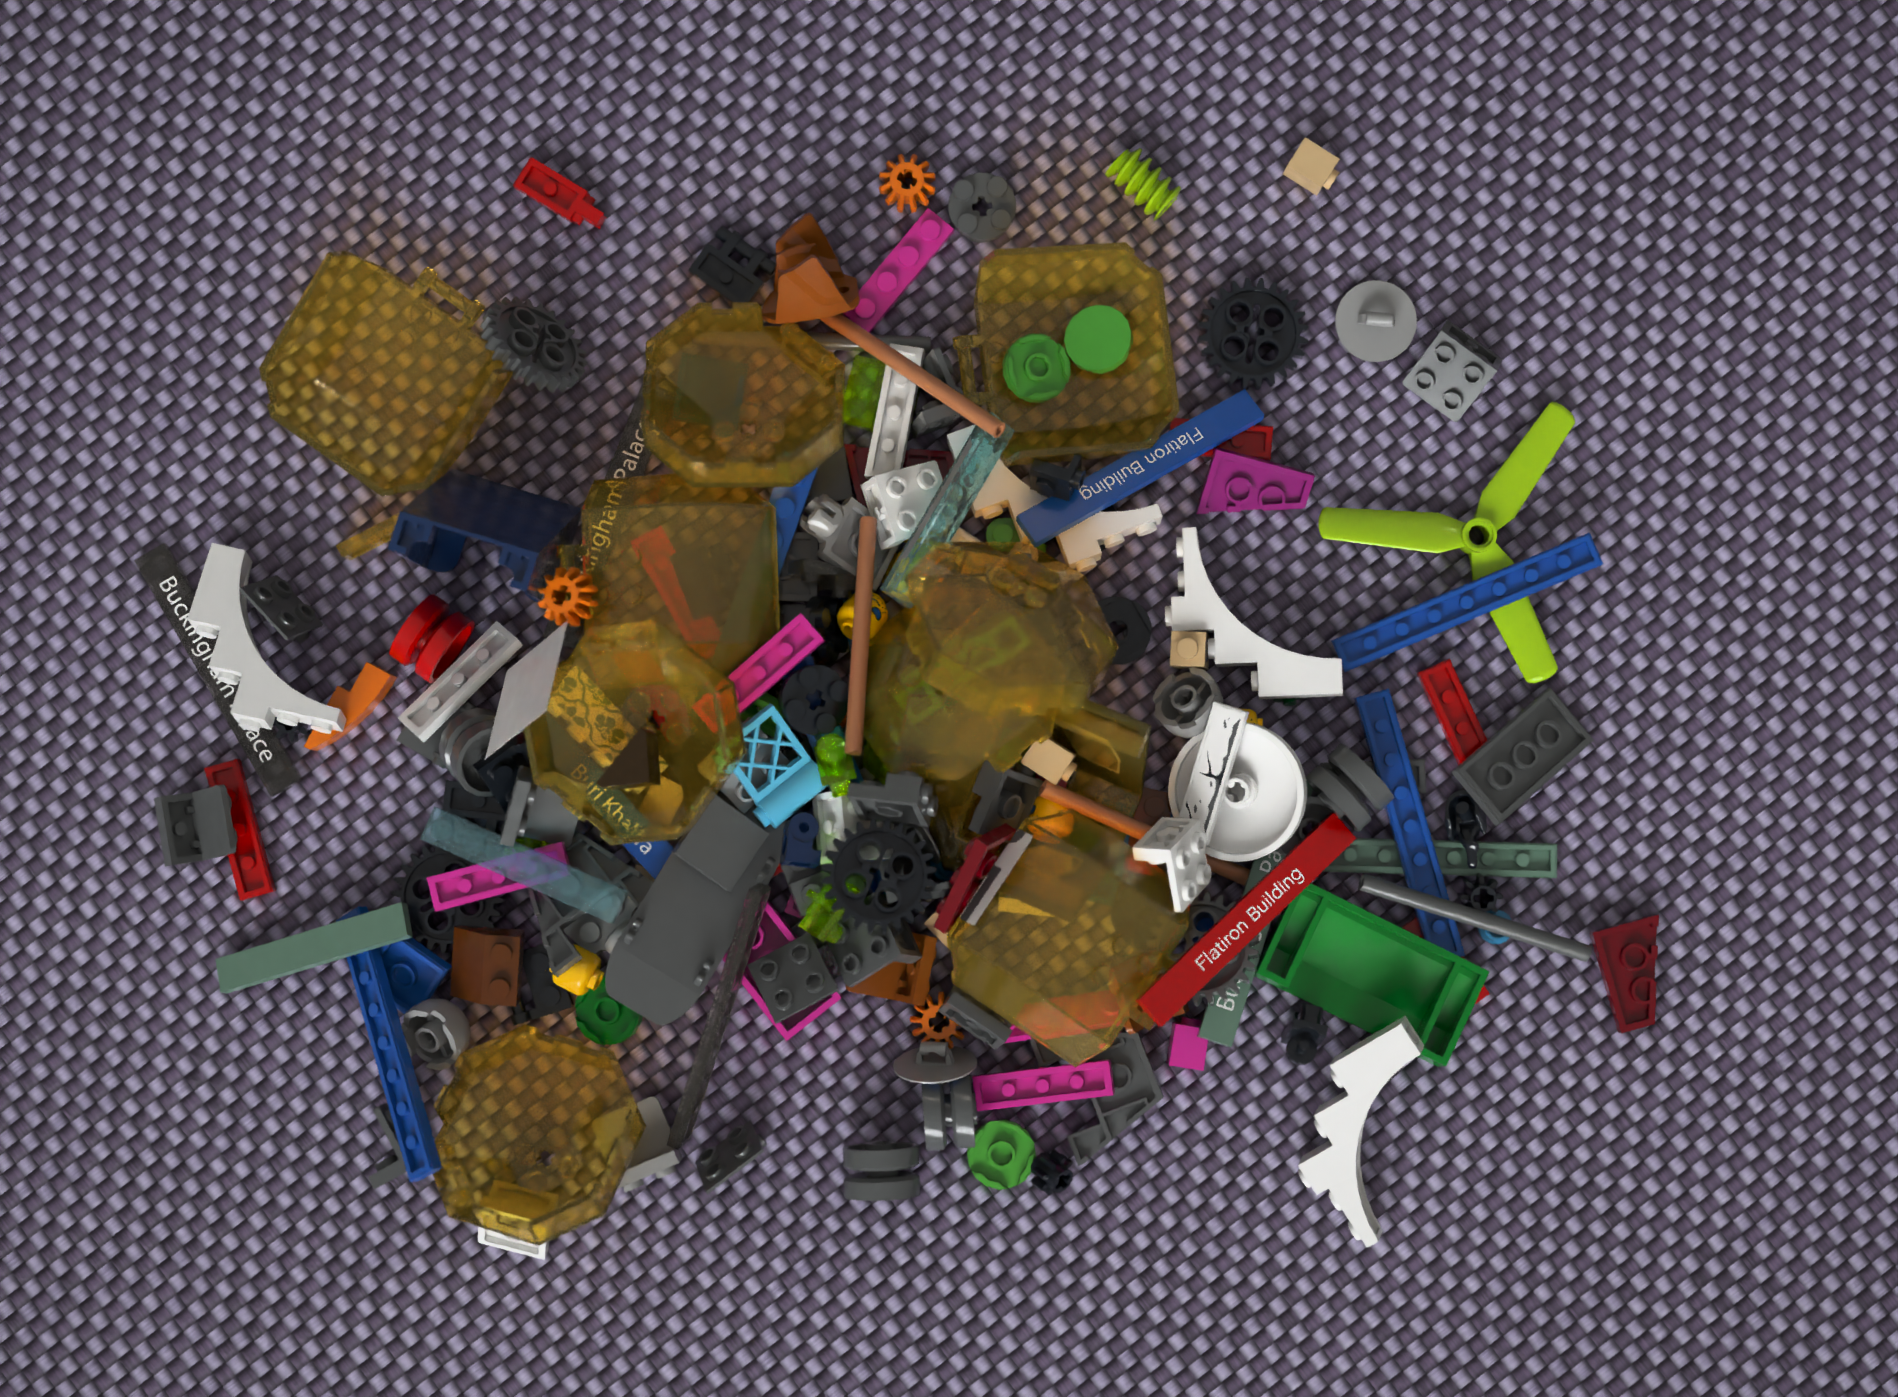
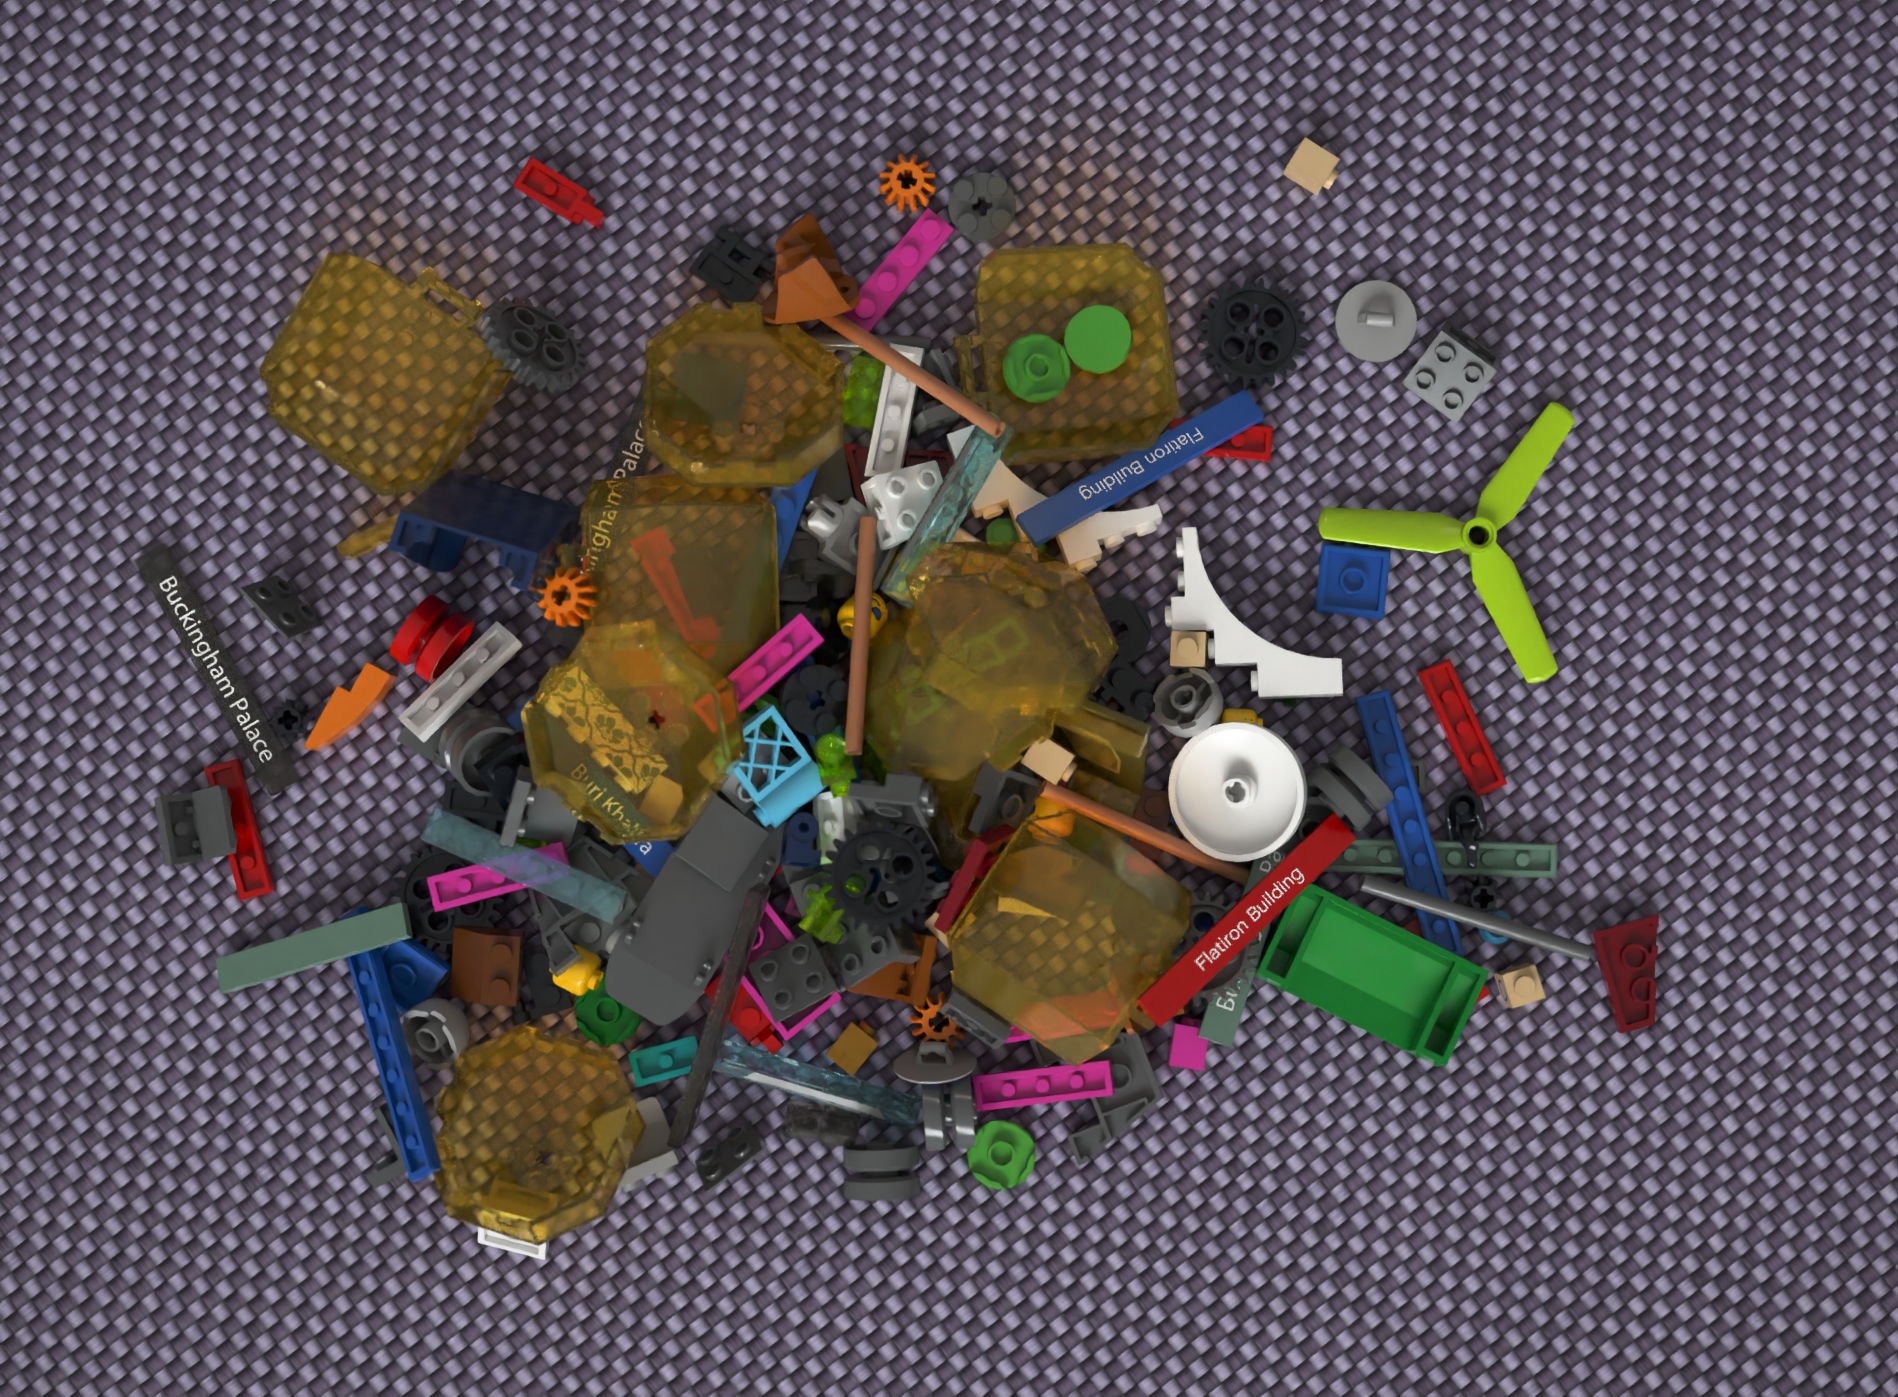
(261, 694): white arch -> none
(526, 690): white sticker -> none
(635, 765): dark brown slope -> none
(663, 1060): none -> teal plate
(750, 1019): none -> red hinge
(818, 1084): none -> clear light blue plate
(827, 1123): none -> clear smoke slope
(853, 1046): none -> pearl gold brick
(996, 877): white sticker -> none
(1051, 1172): black gear -> none
(1056, 480): black bracket -> none
(1127, 689): none -> black plate
(1143, 182): lime piece -> none
(1183, 849): white bracket -> none
(1213, 765): white tile -> none
(1251, 483): magenta wing -> none
(1304, 1034): black hips -> none
(1337, 1162): white arch -> none
(1352, 581): none -> blue tile
(1467, 602): blue tile -> none
(1519, 985): none -> tan brick
(1522, 756): dark grey tile -> none

